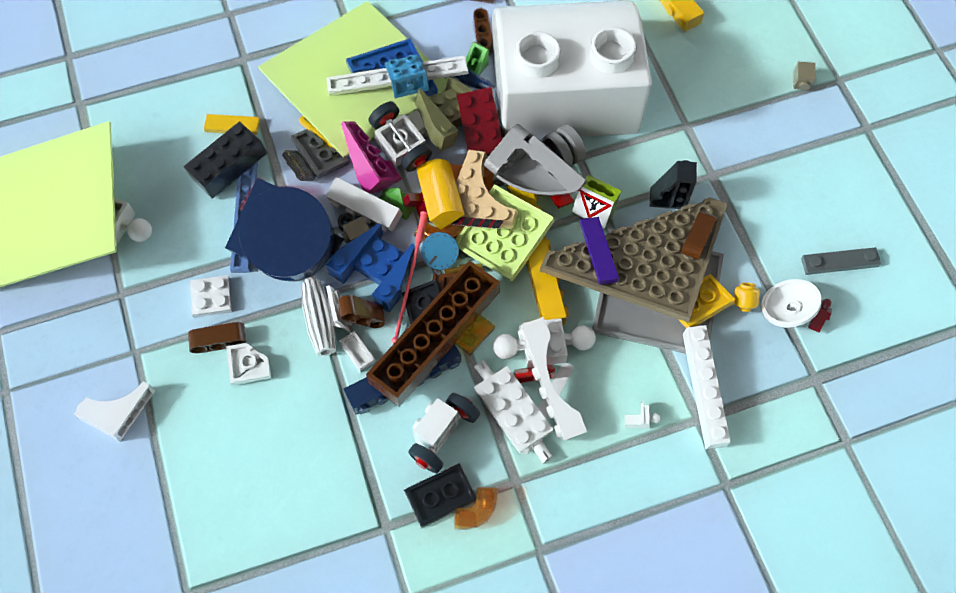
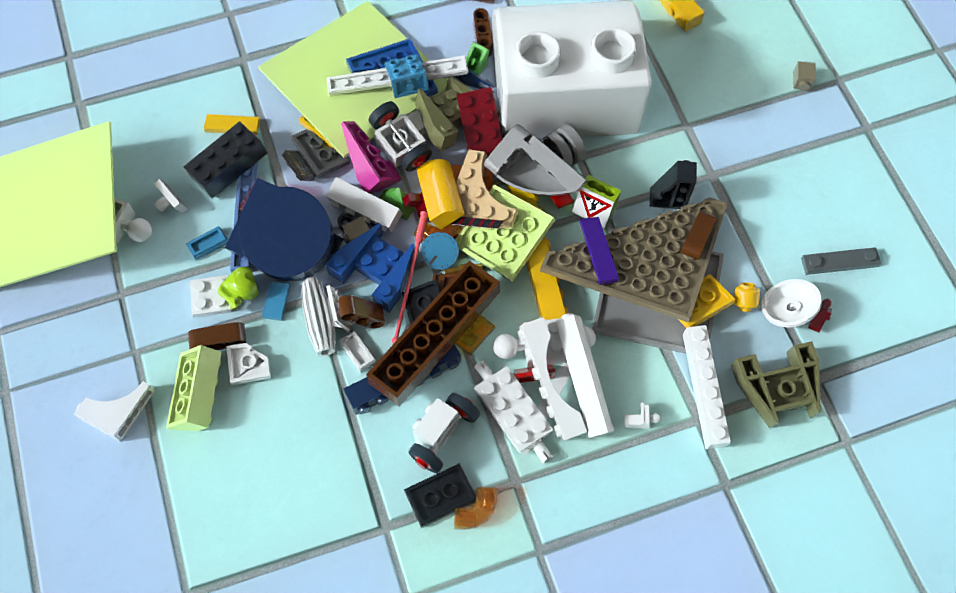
(169, 198): none -> white tile
(194, 389): none -> yellowish green slope
(207, 243): none -> dark azure tile
(238, 286): none -> lime piece
(276, 301): none -> dark azure tile
(584, 375): none -> white brick
(781, 388): none -> olive wedge

